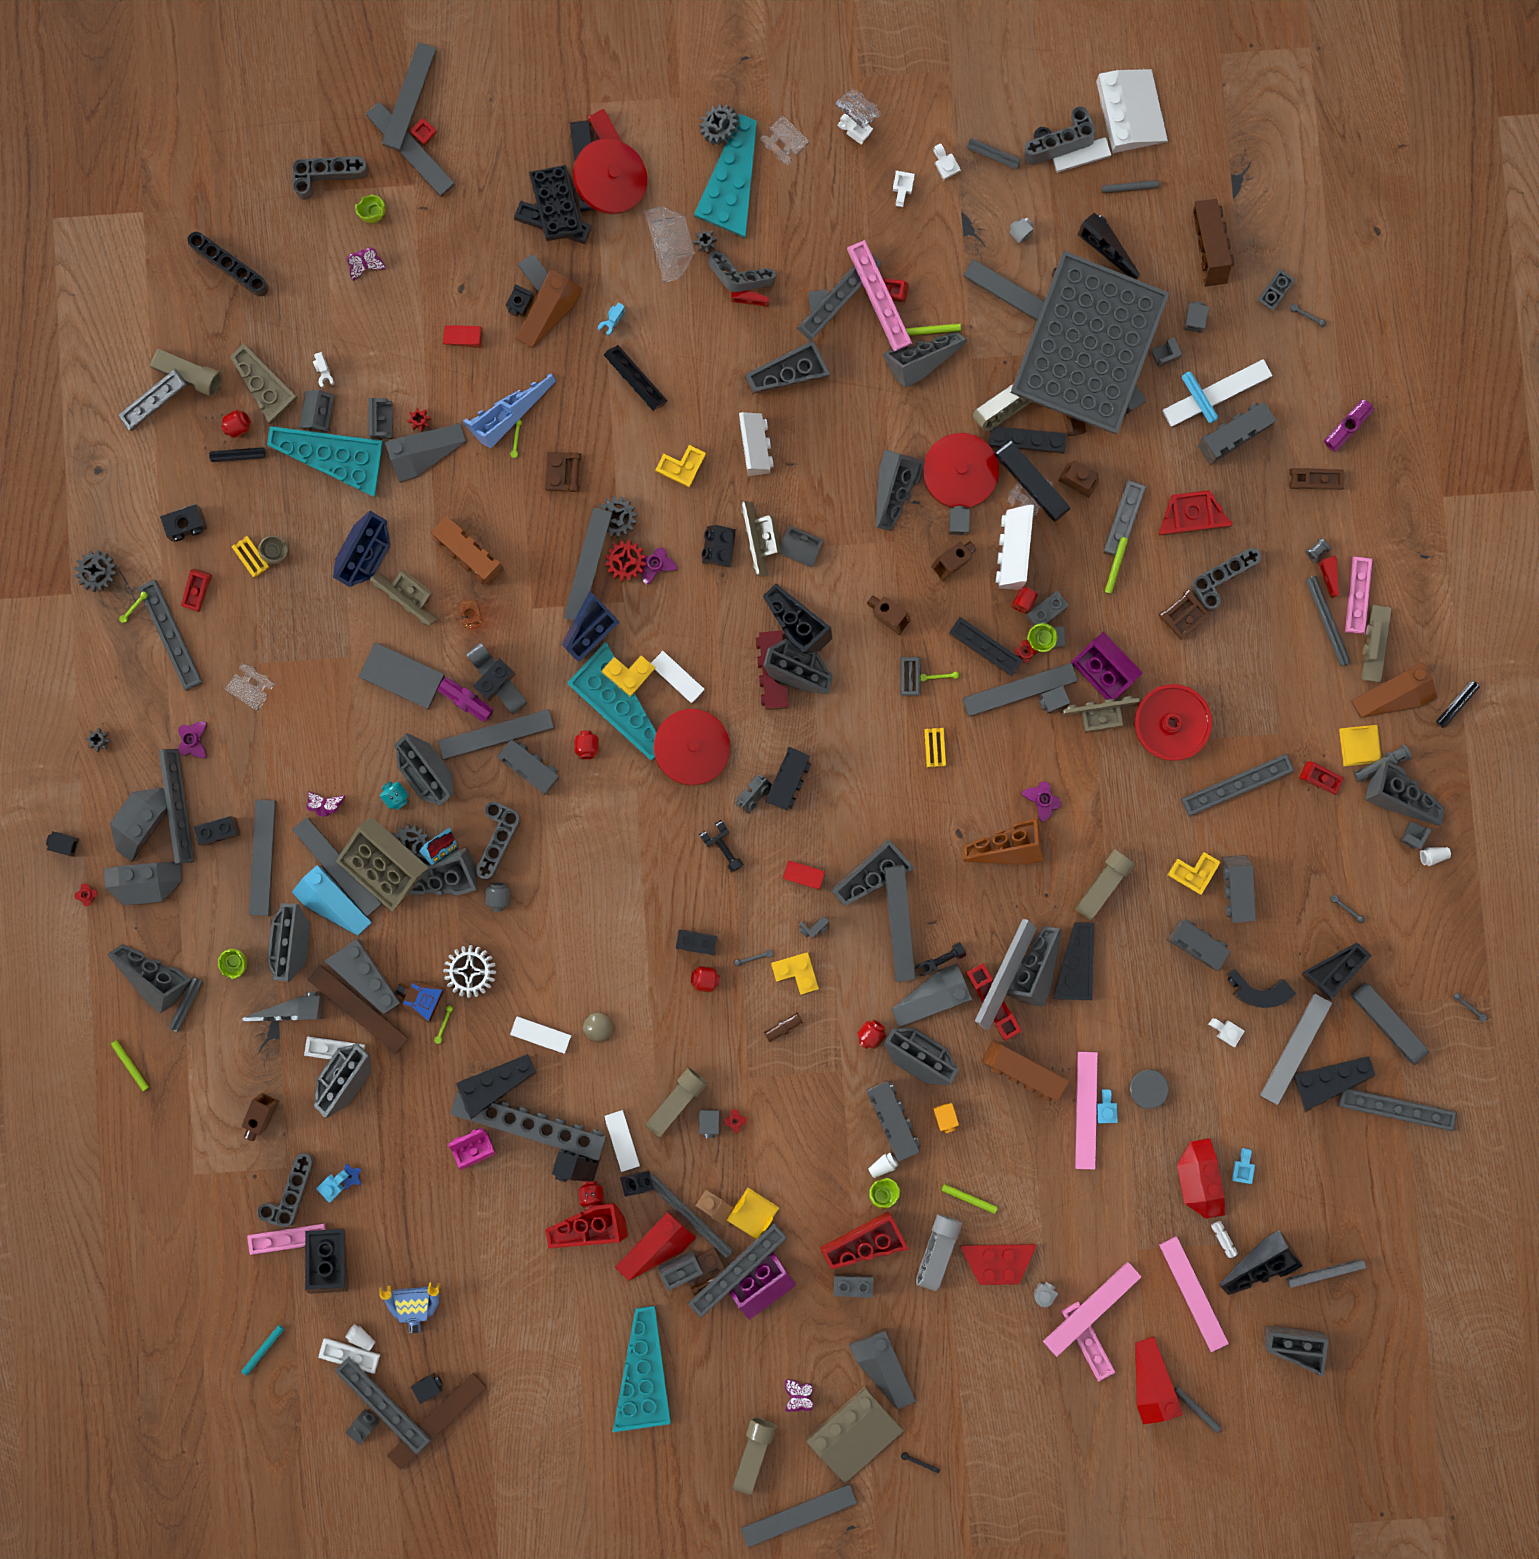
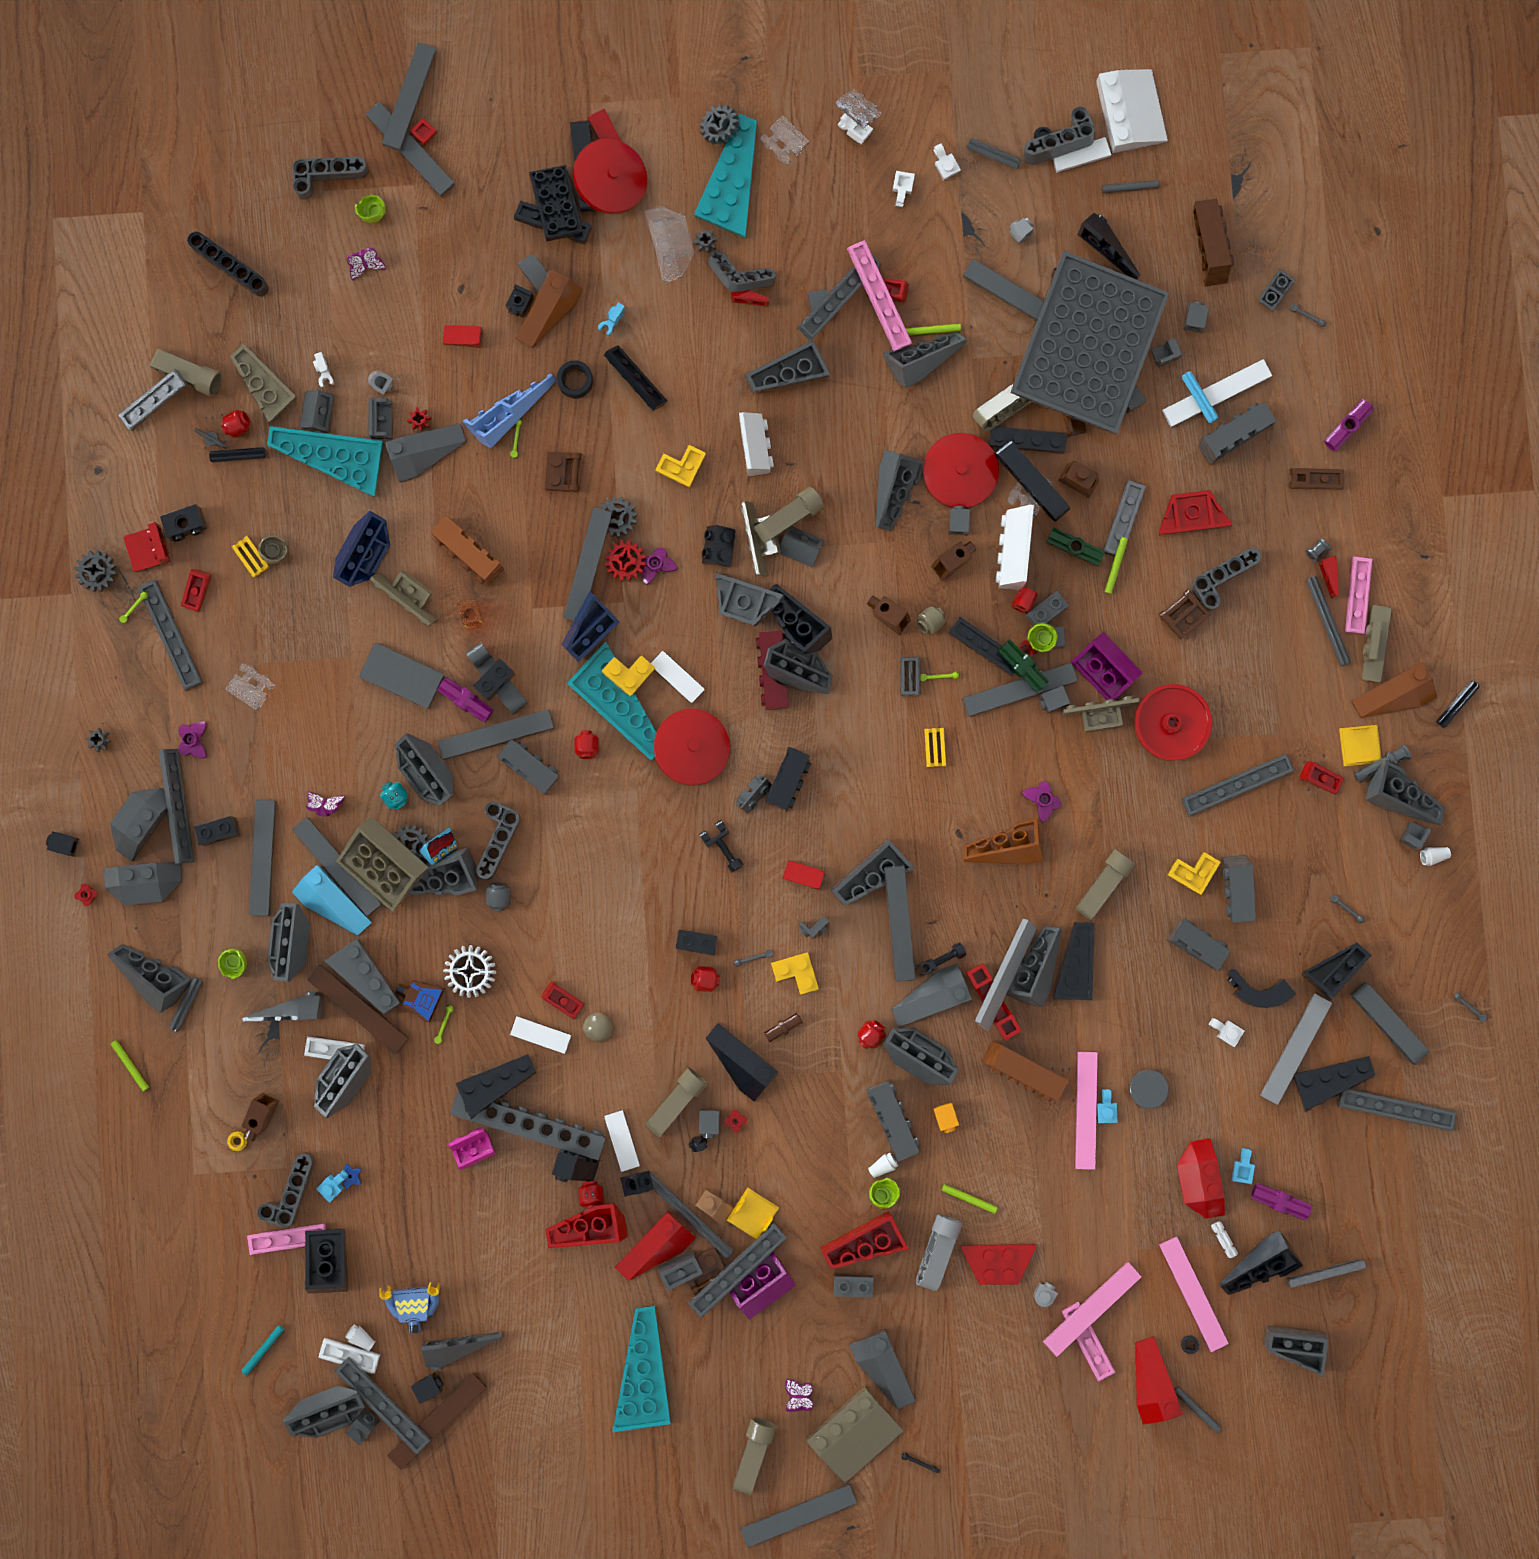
(147, 548): none -> red bracket
(210, 438): none -> dark grey piece
(231, 1141): none -> yellow plate
(324, 1412): none -> dark grey wedge
(380, 381): none -> light grey plate
(446, 1351): none -> dark grey wedge
(562, 1000): none -> red slope
(575, 365): none -> black tyre
(698, 1144): none -> black plate
(744, 600): none -> dark grey wing
(744, 1066): none -> black wedge
(805, 505): none -> dark tan beam
(931, 620): none -> dark tan head
(1023, 666): none -> dark green piece
(1087, 552): none -> dark green piece
(1188, 1350): none -> black bush
(1281, 1201): none -> magenta piece

